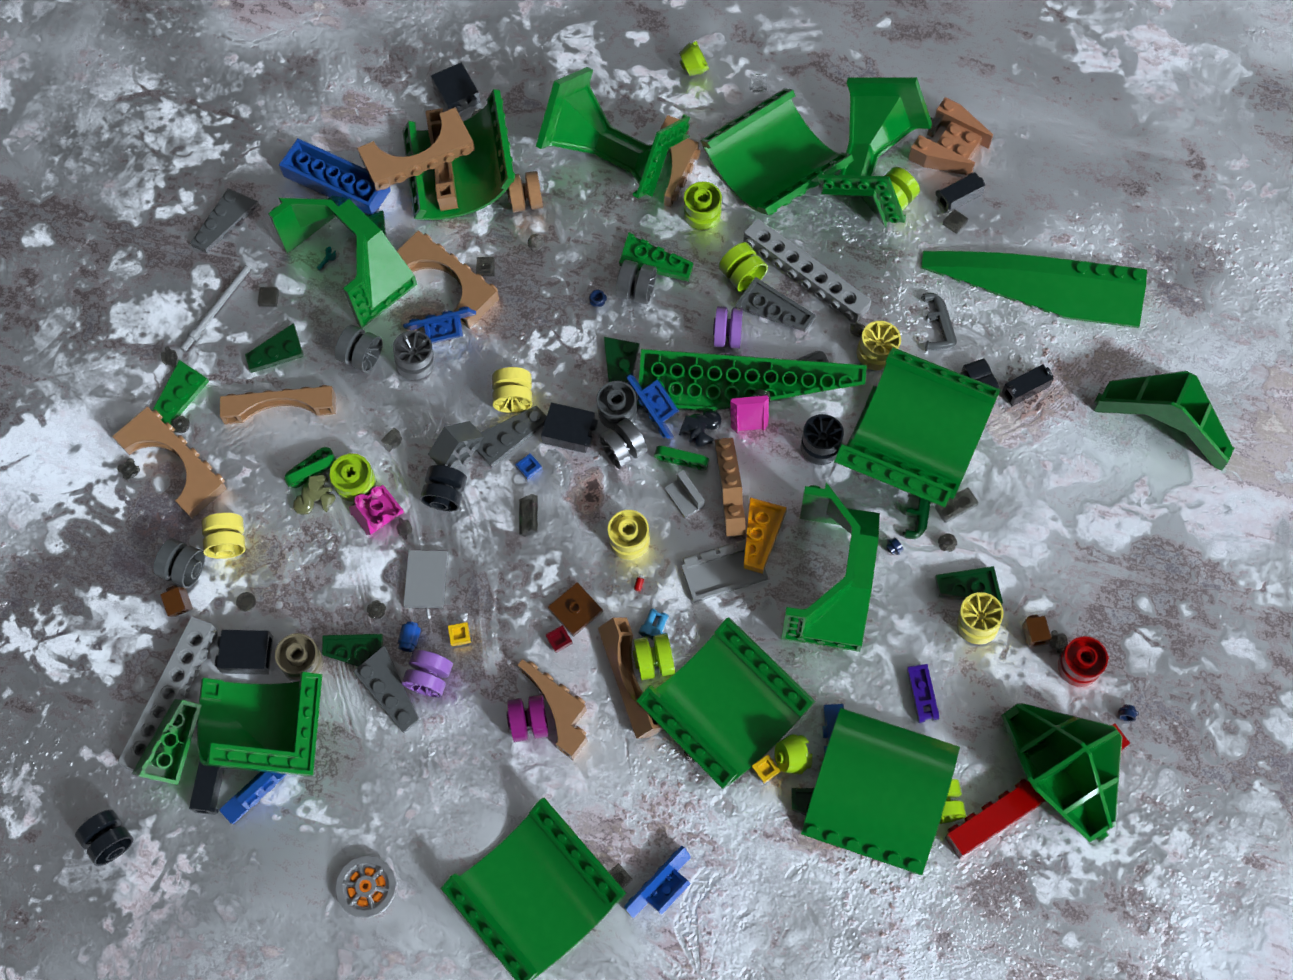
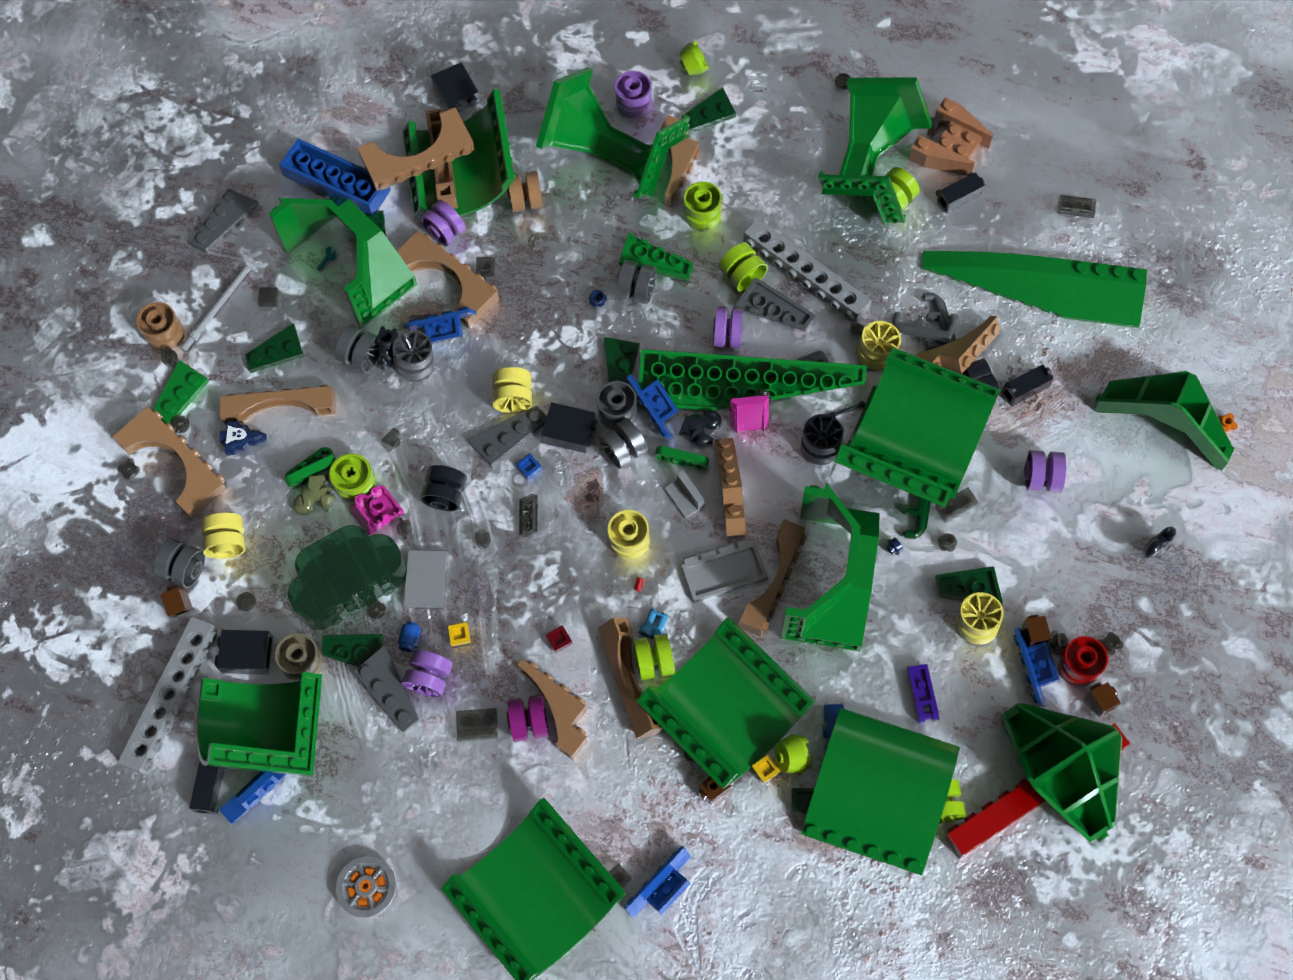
(104, 837): black wheel -> none
(160, 326): none -> medium nougat wheel
(169, 746): green wedge -> none
(240, 437): none -> dark blue rock
(344, 575): none -> clear green brick
(385, 342): none -> black animal
(442, 223): none -> medium lavender wheel
(456, 444): dark grey brick -> none
(477, 724): none -> clear smoke plate
(482, 538): none -> clear smoke plate
(575, 609): reddish brown plate -> none
(633, 94): none -> medium lavender wheel
(711, 111): none -> dark green wing
(711, 791): none -> reddish brown brick
(758, 611): none -> medium nougat arch
(762, 530): light orange wing -> none
(771, 154): green panel -> none
(840, 81): none -> clear smoke plate
(861, 404): none -> black hinge
(926, 332): none -> dark grey piece
(955, 221): clear smoke plate -> none
(963, 351): none -> medium nougat arch
(1039, 470): none -> medium lavender wheel
(1039, 665): none -> blue bracket
(1076, 206): none -> clear smoke plate
(1103, 698): none -> reddish brown brick
(1117, 643): none -> clear smoke plate
(1128, 713): dark blue plate -> none
(1160, 543): none -> black animal
(1231, 423): none -> orange plate

